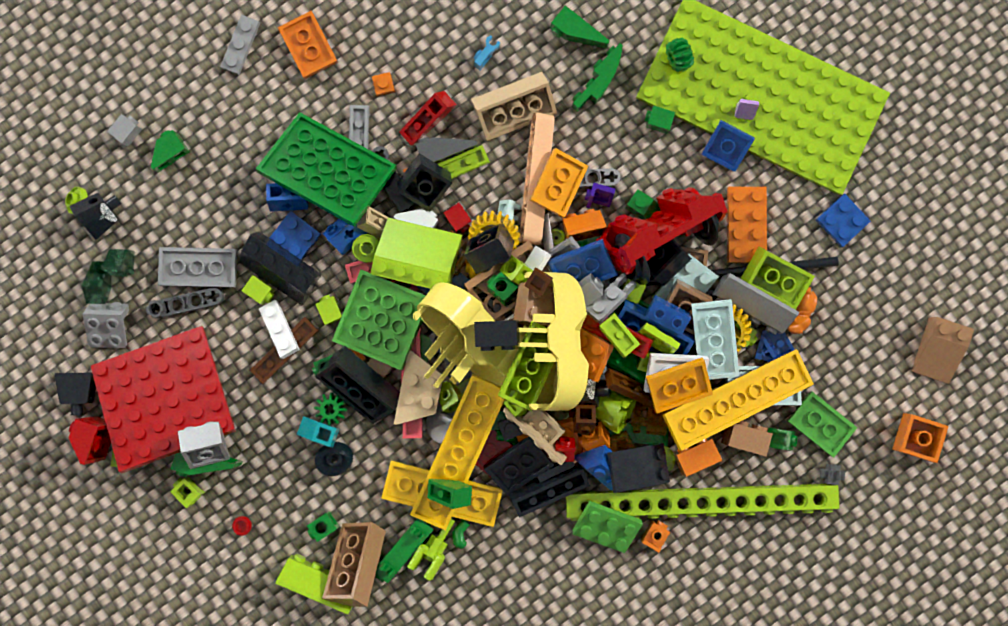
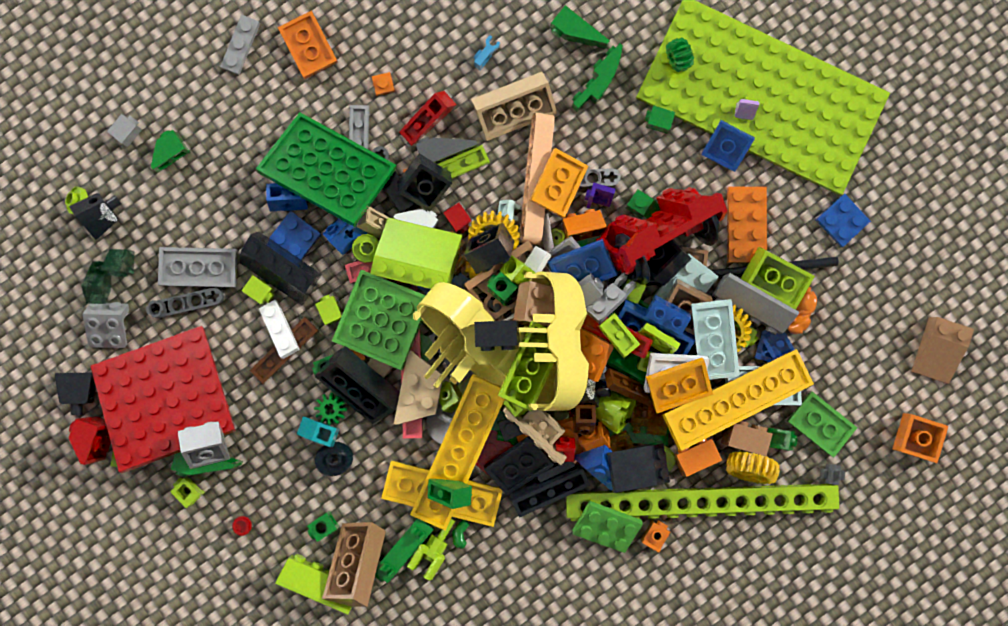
(538, 281): reddish brown plate -> none
(752, 467): none -> yellow gear

